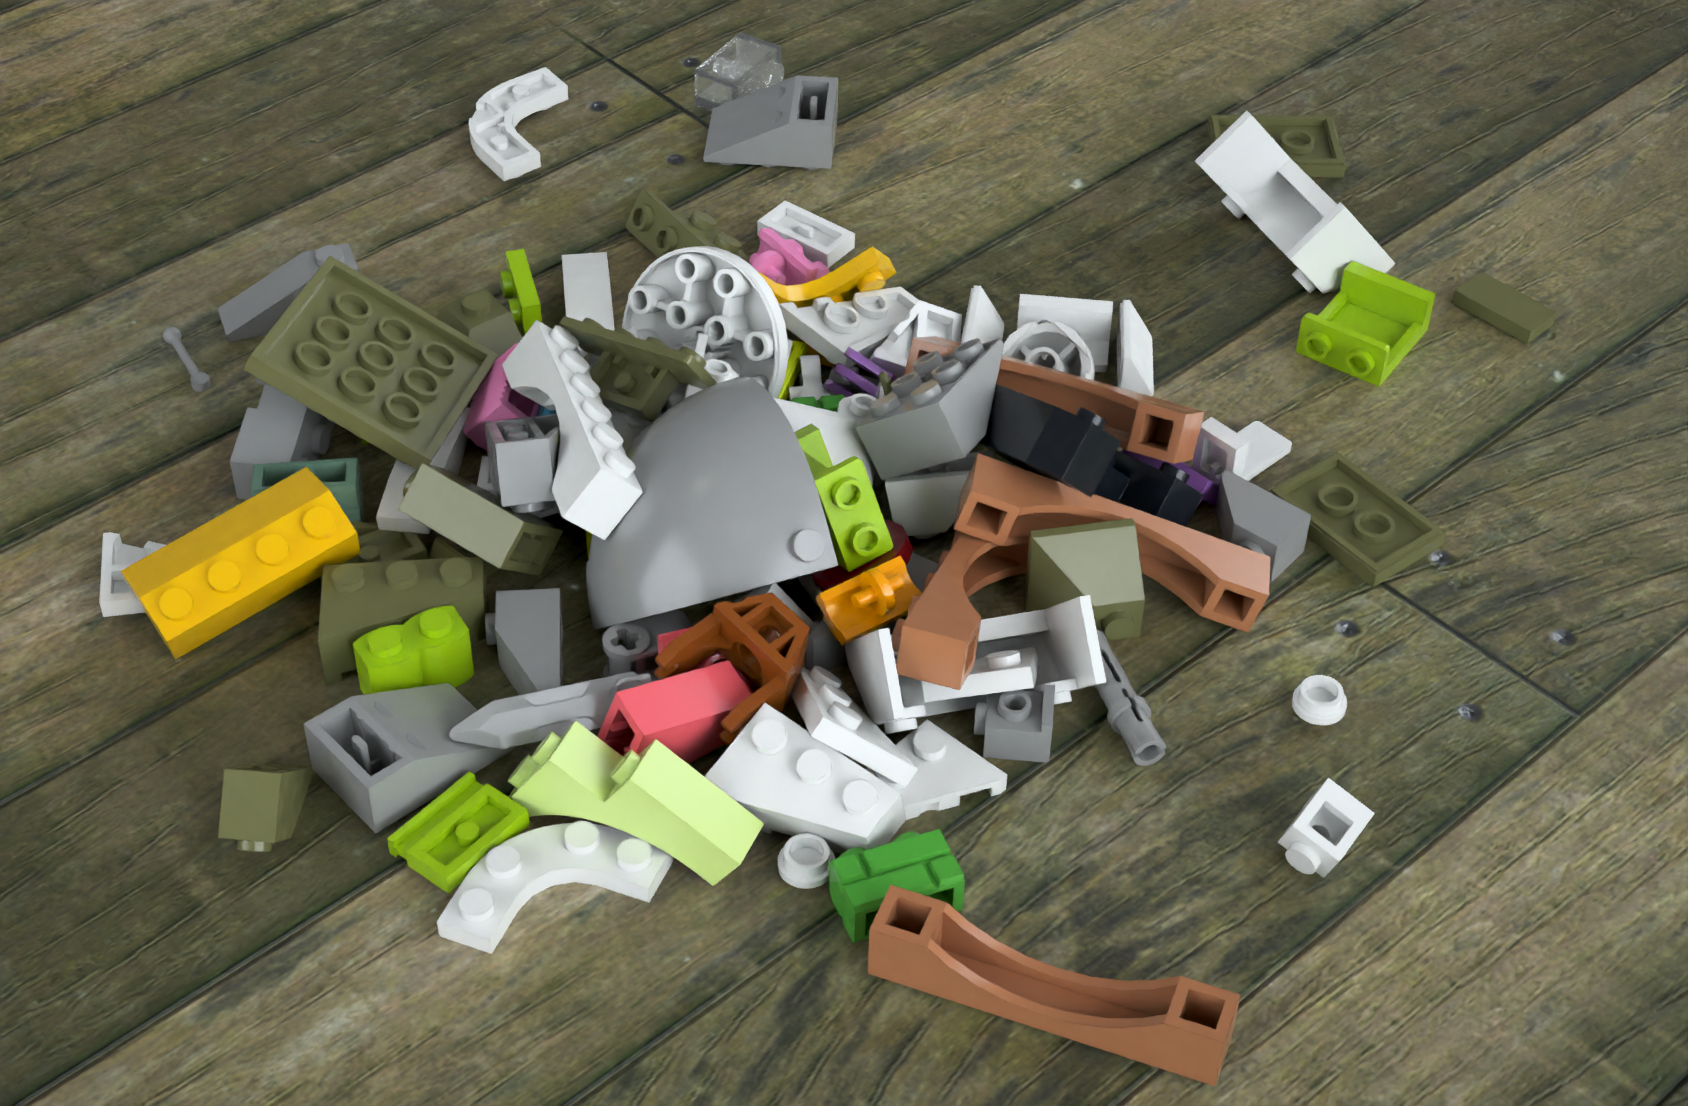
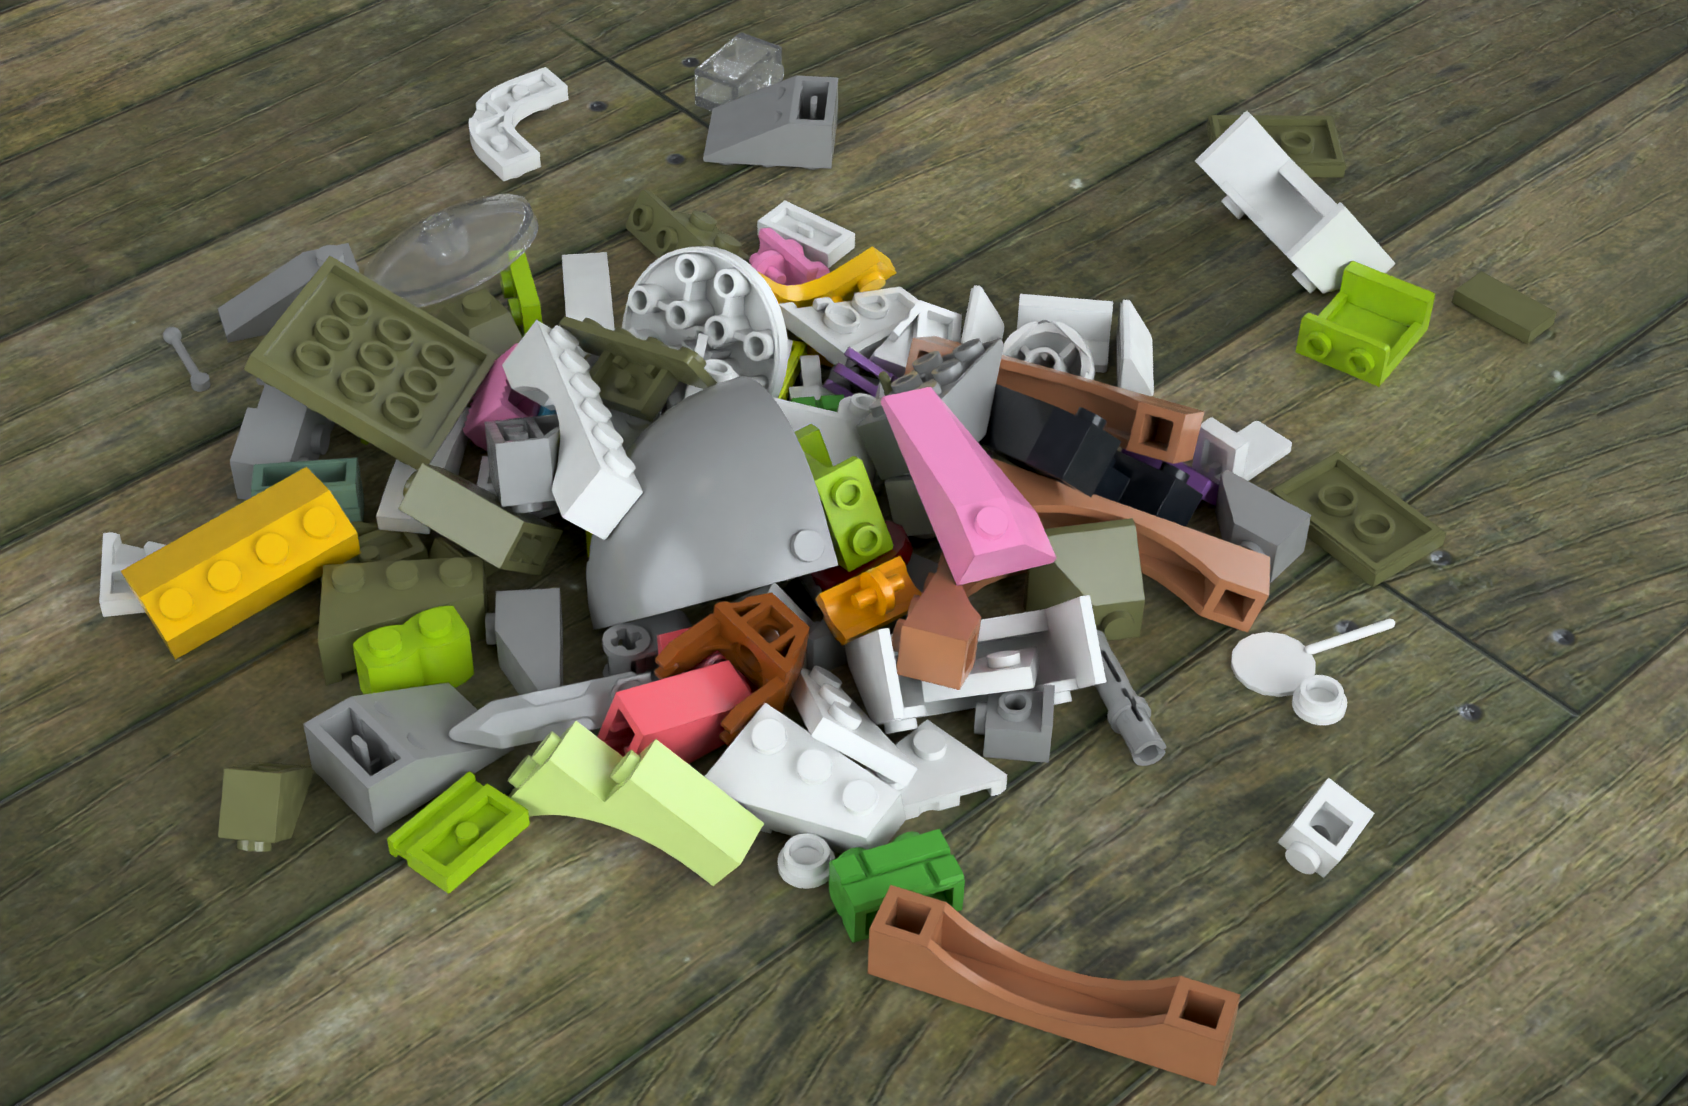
(455, 249): none -> clear dish
(545, 858): white plate -> none
(971, 503): none -> bright pink wedge
(1279, 664): none -> white piece

